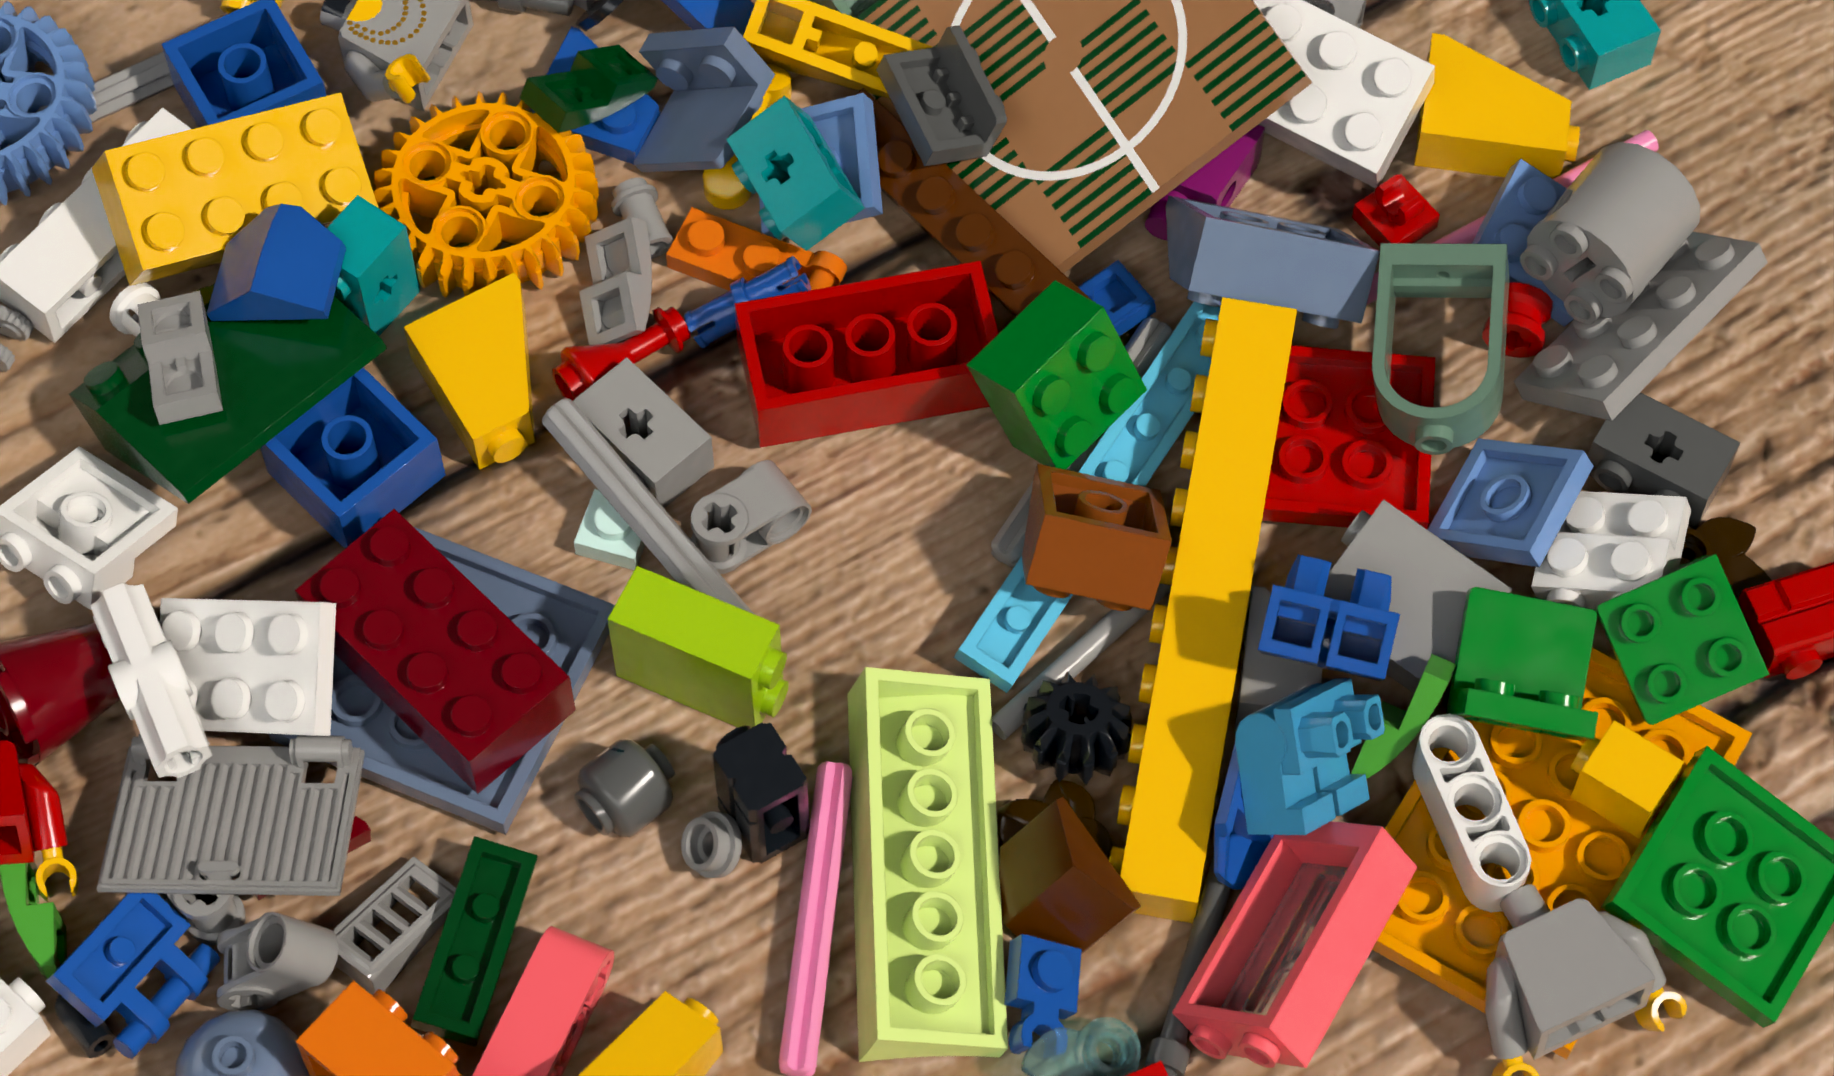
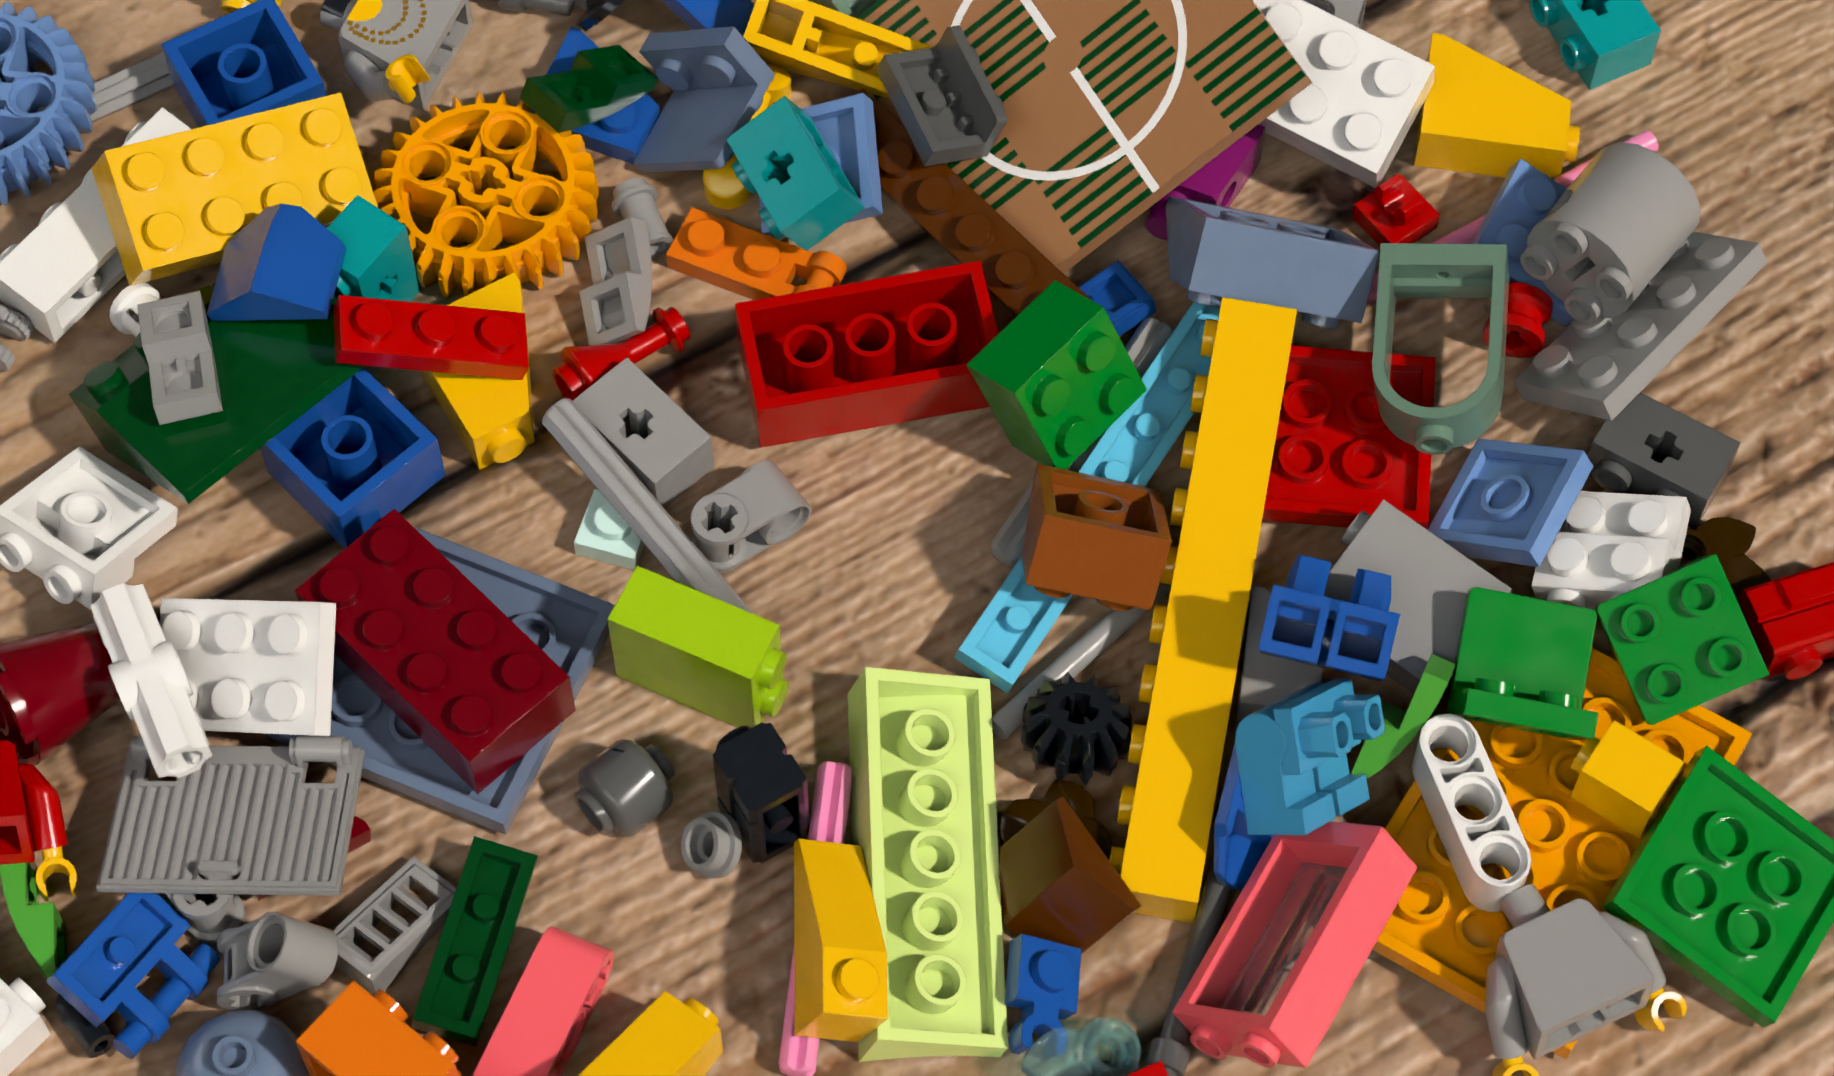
(430, 337): none -> red plate
(722, 309): blue pin -> none
(836, 944): none -> yellow slope

